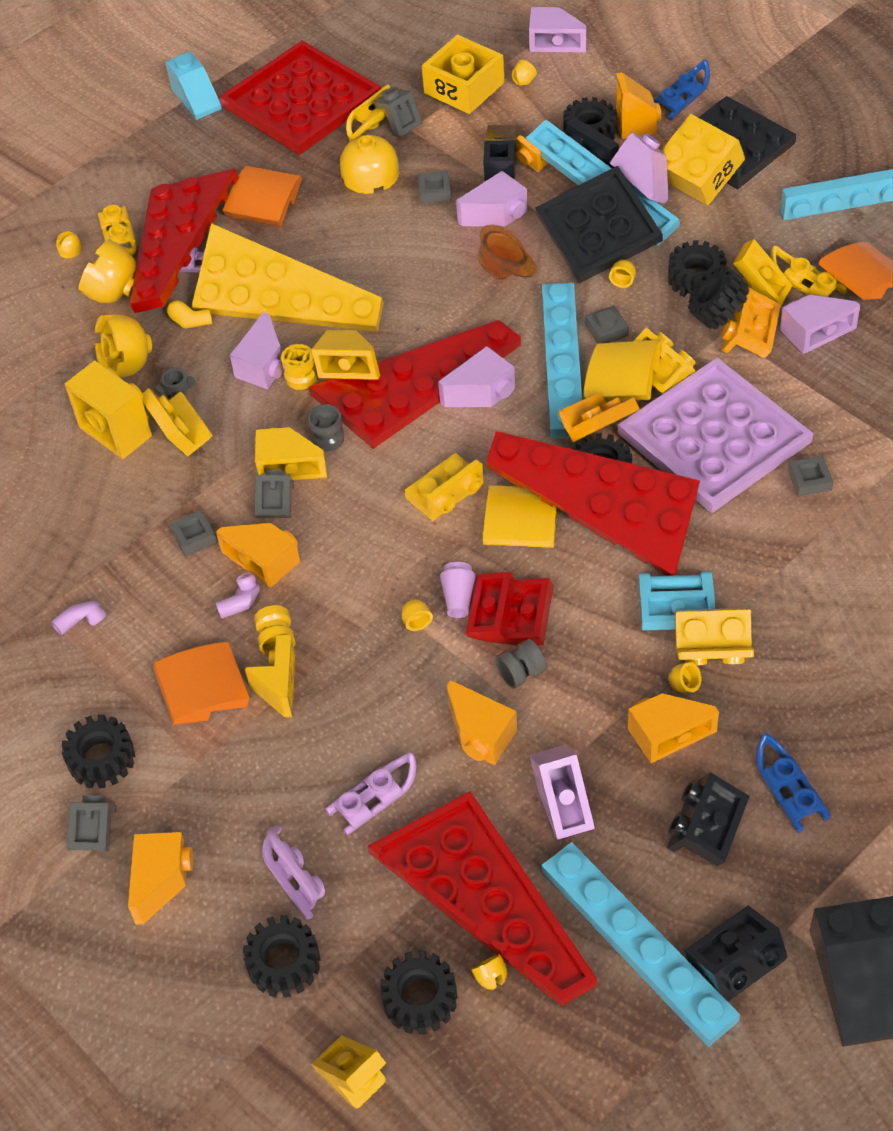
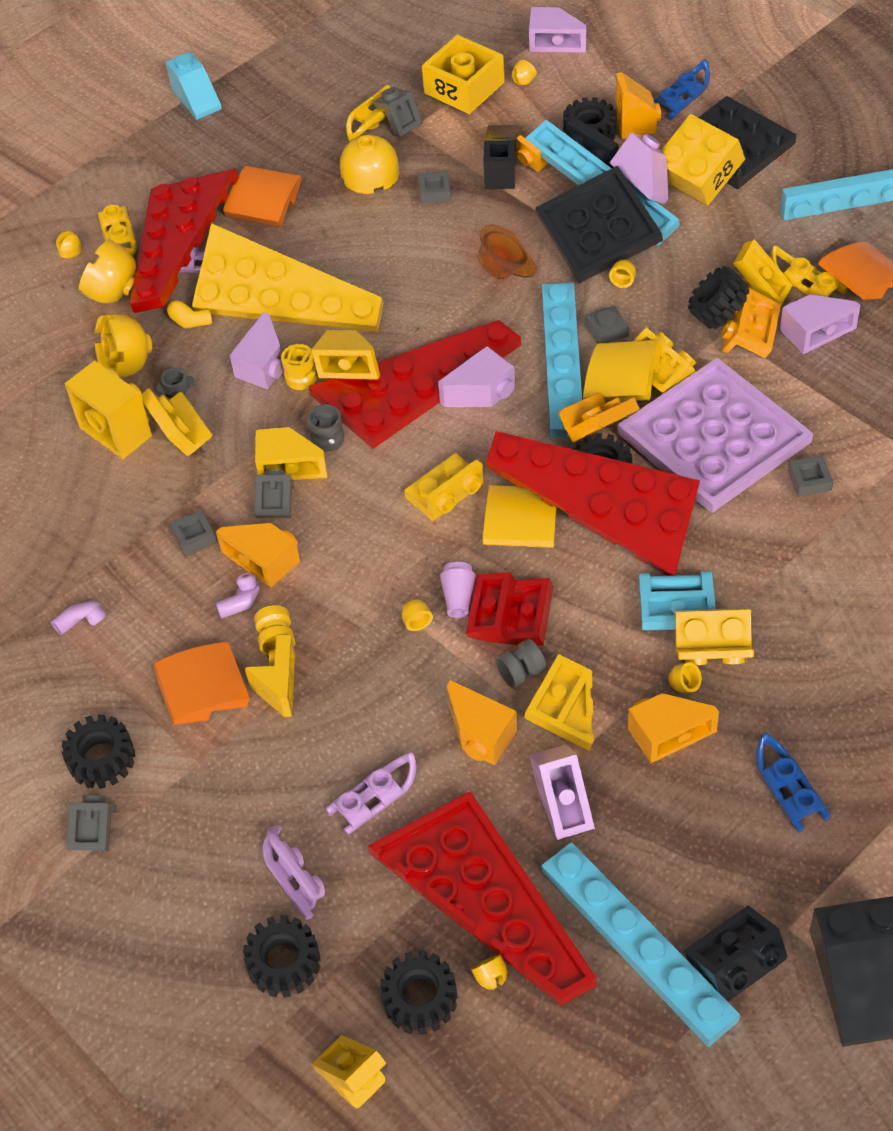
(157, 872): light orange slope -> none
(299, 96): red plate -> none
(493, 202): lavender slope -> none
(565, 702): none -> yellow wing
(693, 257): black tyre -> none
(708, 818): black bracket -> none

